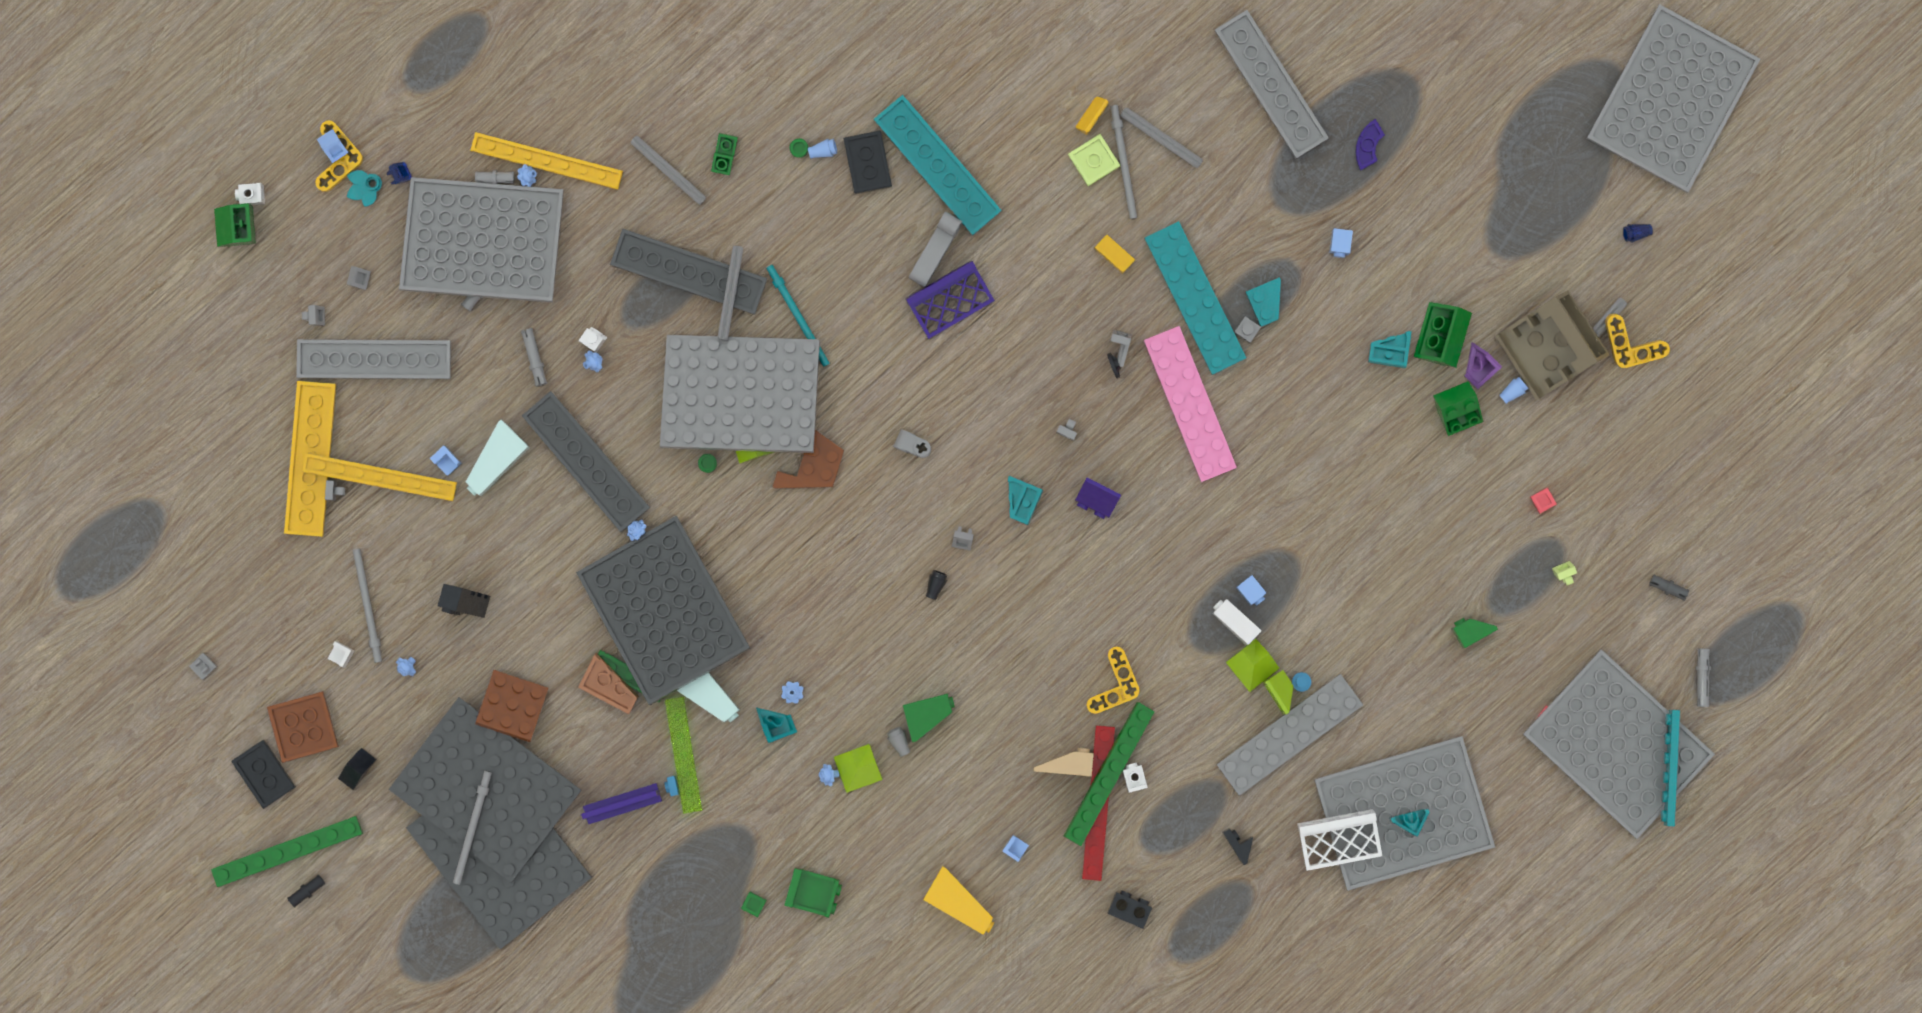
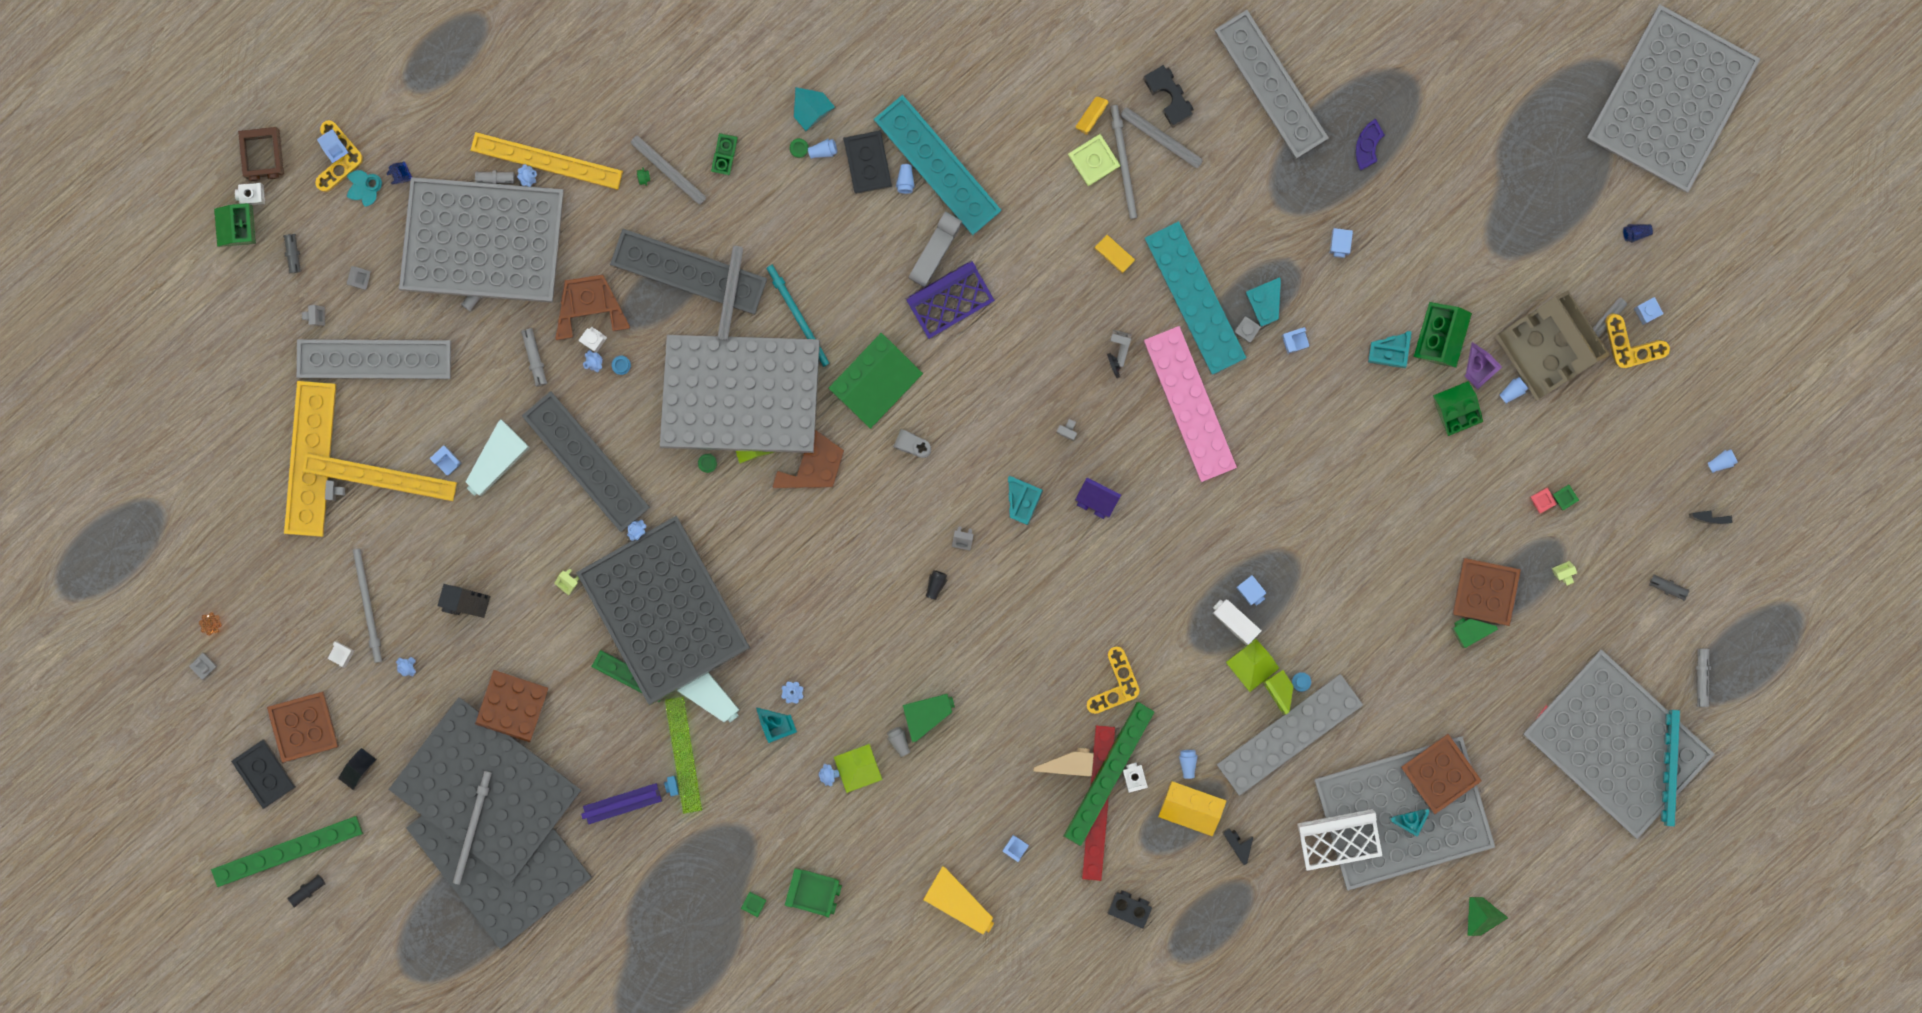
(210, 623): none -> clear orange plant
(255, 134): none -> reddish brown window
(292, 253): none -> dark grey pin
(566, 582): none -> yellowish green tile
(588, 297): none -> dark orange wing
(607, 685): nougat wing -> none
(621, 365): none -> dark azure plate
(643, 176): none -> green plate
(810, 107): none -> teal slope
(875, 380): none -> green slope
(905, 179): none -> light blue cone
(1161, 80): none -> black arch
(1188, 763): none -> light blue cone
(1192, 808): none -> yellow slope
(1295, 340): none -> light blue panel
(1441, 774): none -> dark orange plate
(1482, 916): none -> green slope
(1486, 592): none -> dark orange plate
(1565, 497): none -> green plate
(1648, 311): none -> light blue brick
(1706, 517): none -> black slope
(1723, 461): none -> light blue cone

